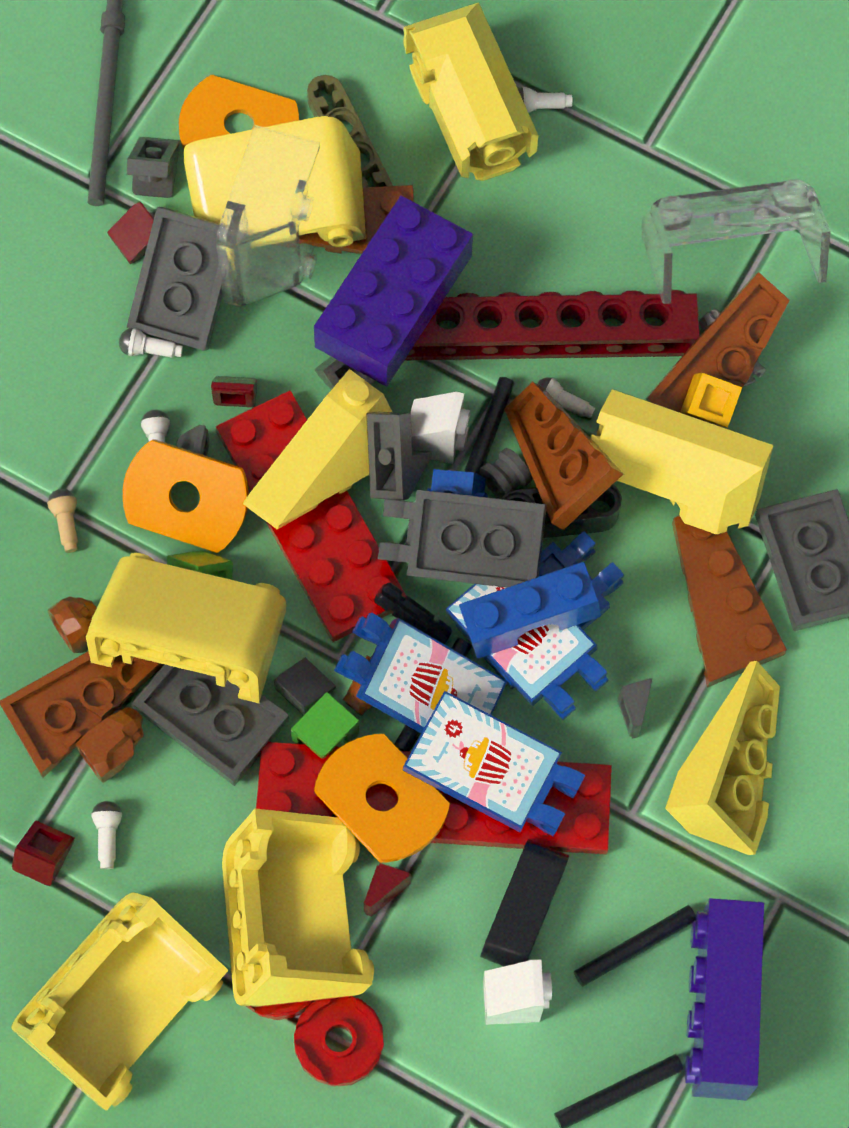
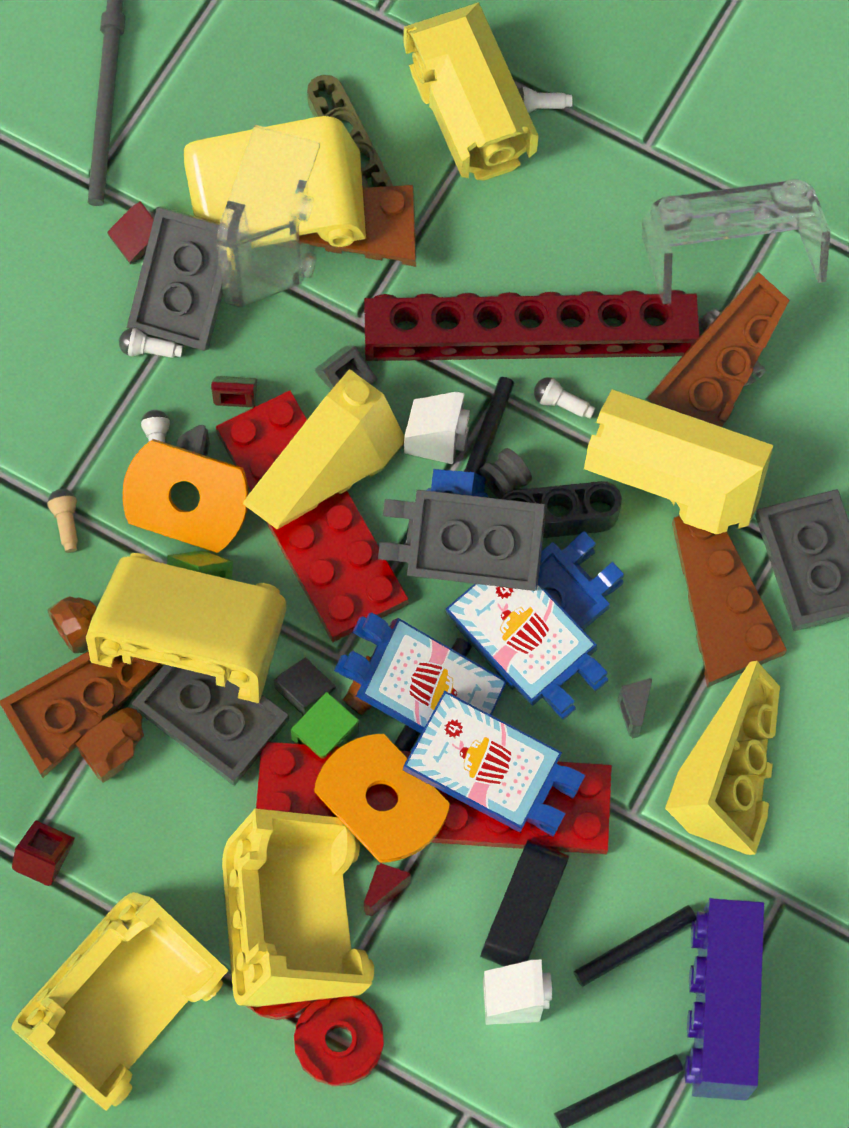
(106, 818): white piece -> none
(153, 166): dark grey slope -> none
(219, 98): light orange piece -> none
(392, 462): dark grey slope -> none
(393, 290): dark purple brick -> none
(412, 612): black axle -> none
(552, 599): blue arch -> none
(559, 454): dark orange wing -> none
(711, 399): yellow panel -> none

